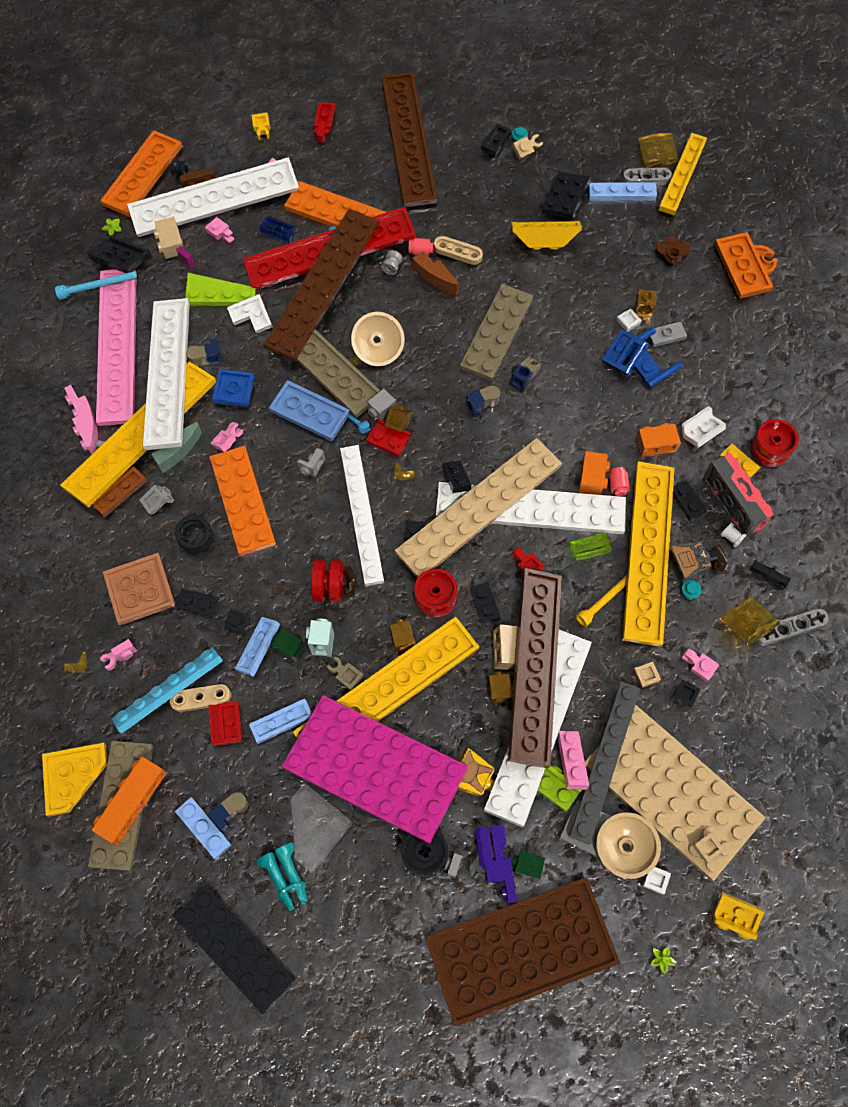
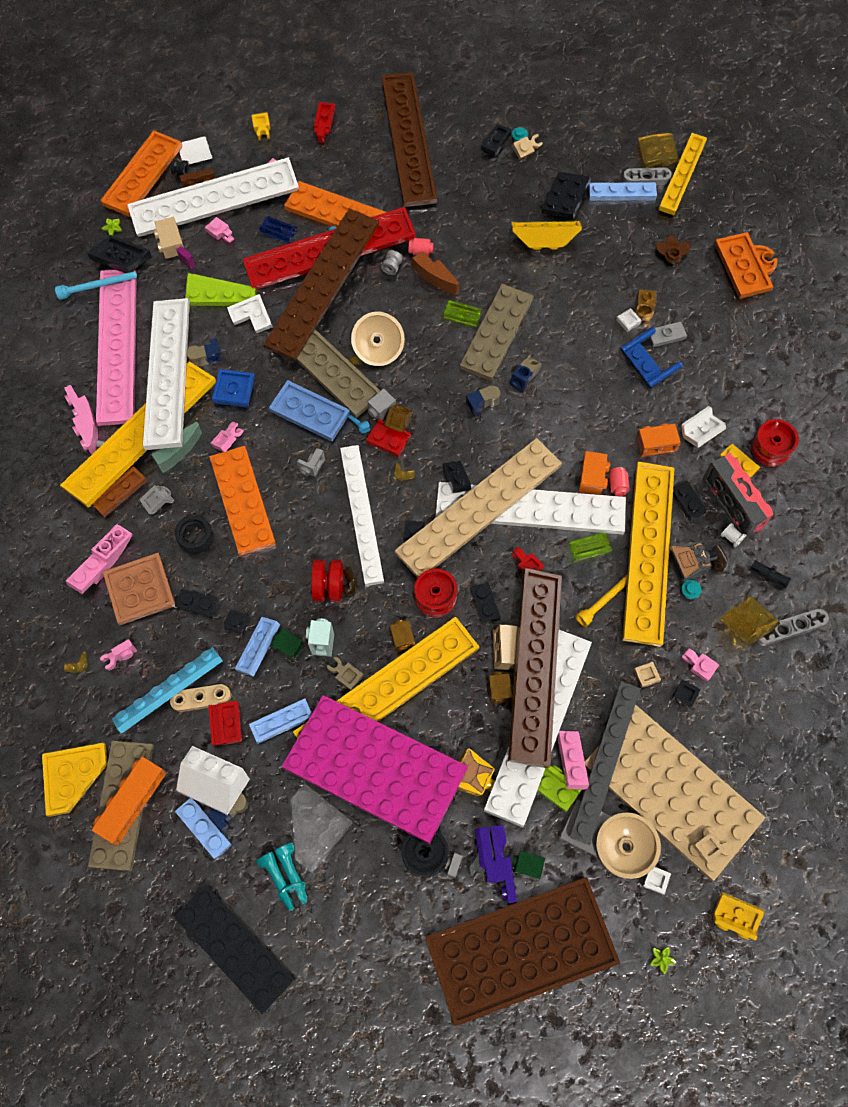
(103, 558): none -> bright pink slope
(195, 150): none -> white sticker
(211, 780): none -> white slope
(453, 246): tan plate -> none
(461, 315): none -> clear neon green tile
(620, 349): blue plate -> none

